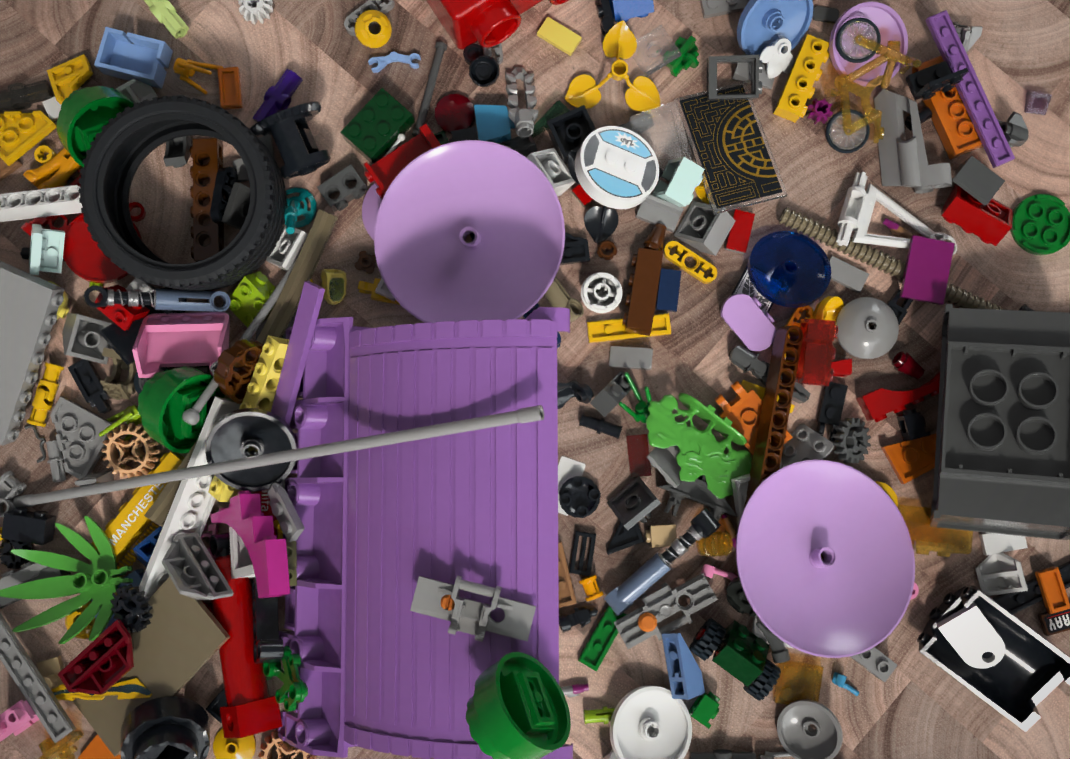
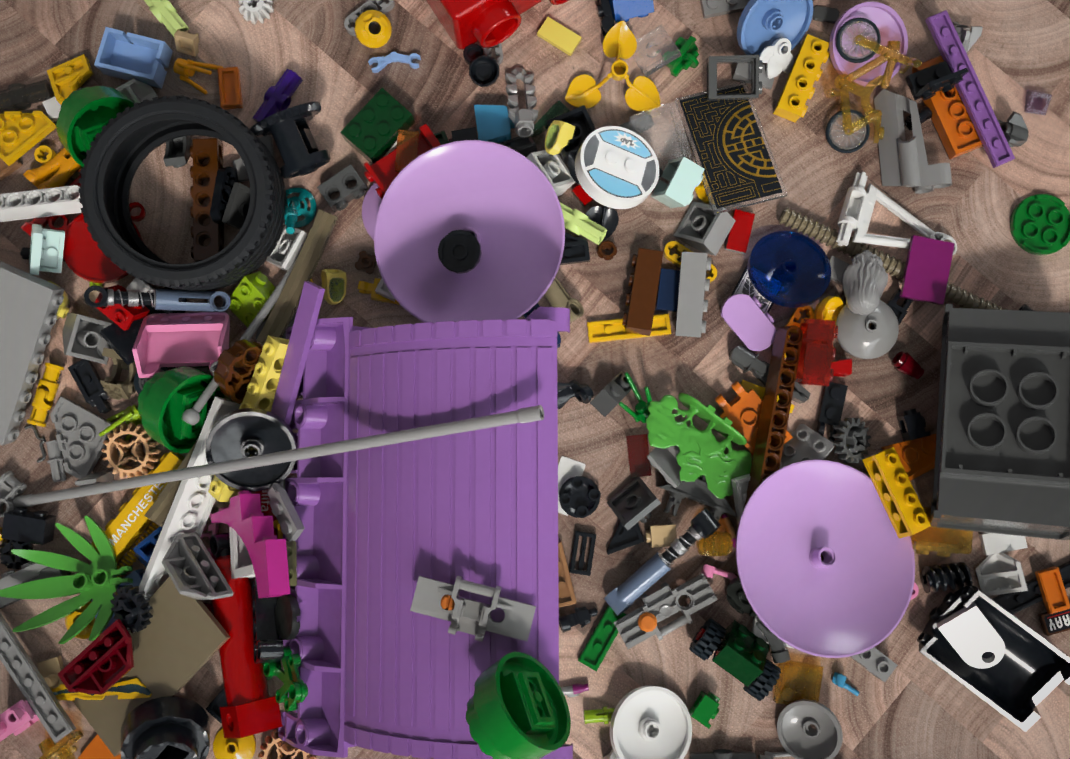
(187, 42): none -> tan tile
(286, 617): none -> pearl dark grey tile
(406, 148): none -> clear orange tile
(440, 48): dark grey bar -> none
(454, 112): dark red dish -> none
(459, 251): none -> black tile
(558, 136): none -> light yellow rock
(581, 225): none -> yellowish green piece
(591, 587): light orange bush -> none
(600, 425): black pin -> none
(601, 292): white cone -> none
(631, 357): light grey slope -> none
(656, 238): reddish brown cone -> none
(659, 211): light grey panel -> none
(683, 670): medium blue slope -> none
(692, 294): none -> light grey brick
(823, 108): magenta gear -> none
(864, 283): none -> light grey hair
(882, 401): red arch -> none
(896, 229): piece -> none
(896, 493): none -> yellow brick
(945, 575): none -> black piece
(977, 180): dark grey slope -> none
(986, 222): red slope -> none

